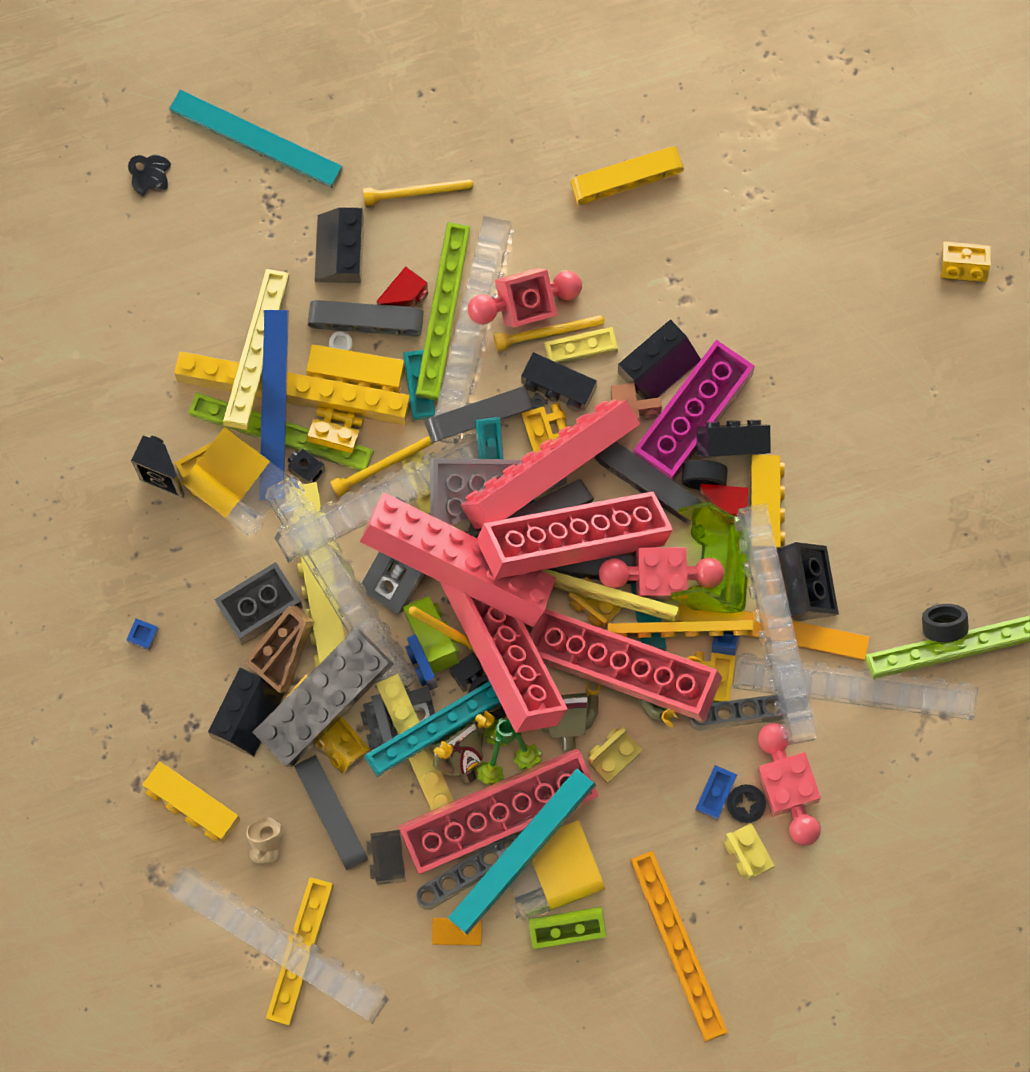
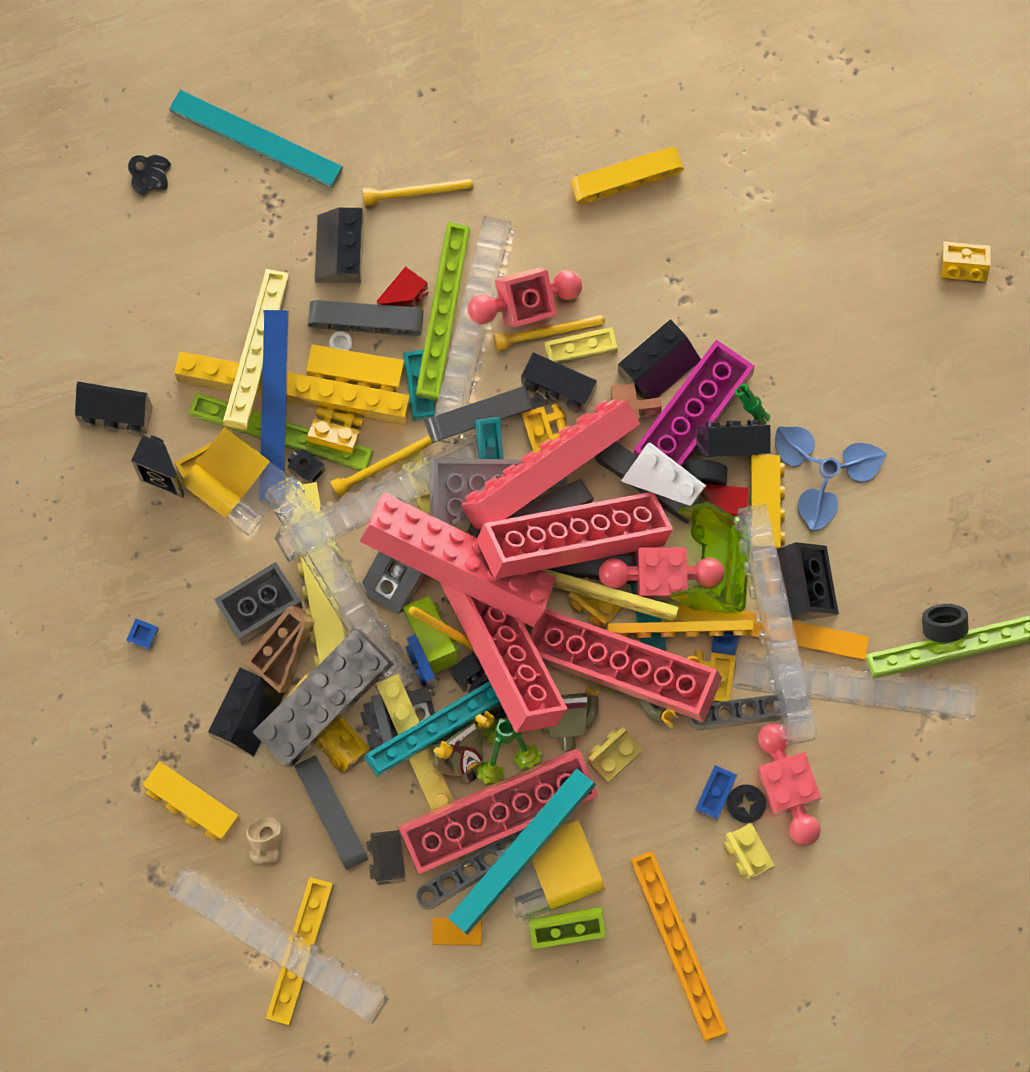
(112, 408): none -> black slope
(663, 476): none -> white wing
(752, 403): none -> green pin
(817, 506): none -> medium blue plant

